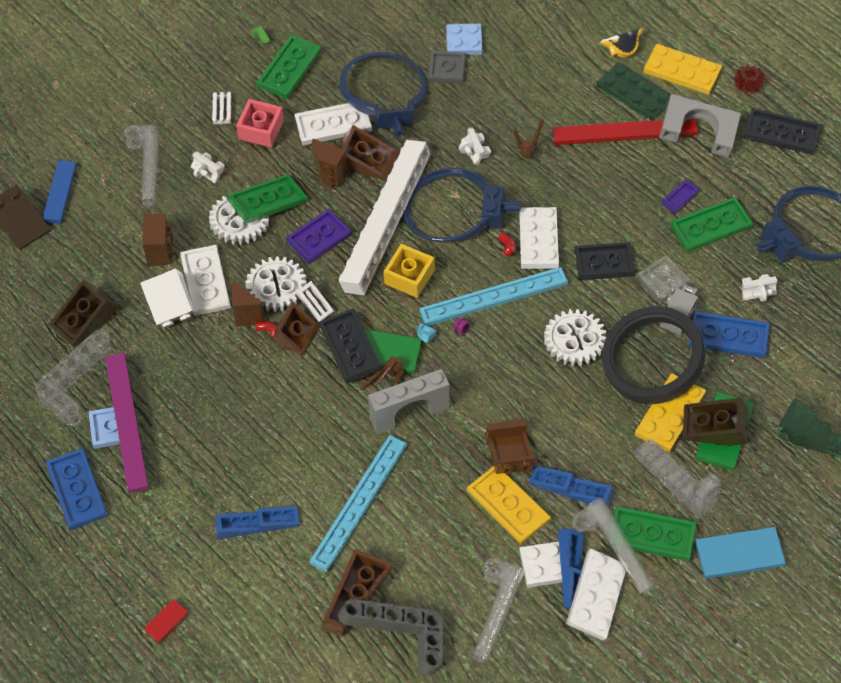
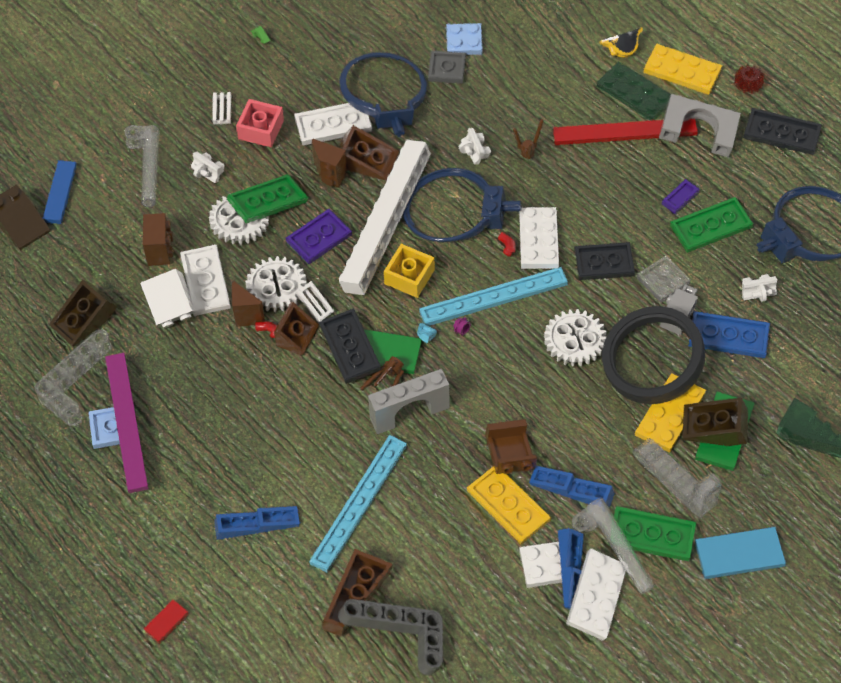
(76, 489): blue tile -> none
(289, 66): green plate -> none
(508, 578): clear axle -> none

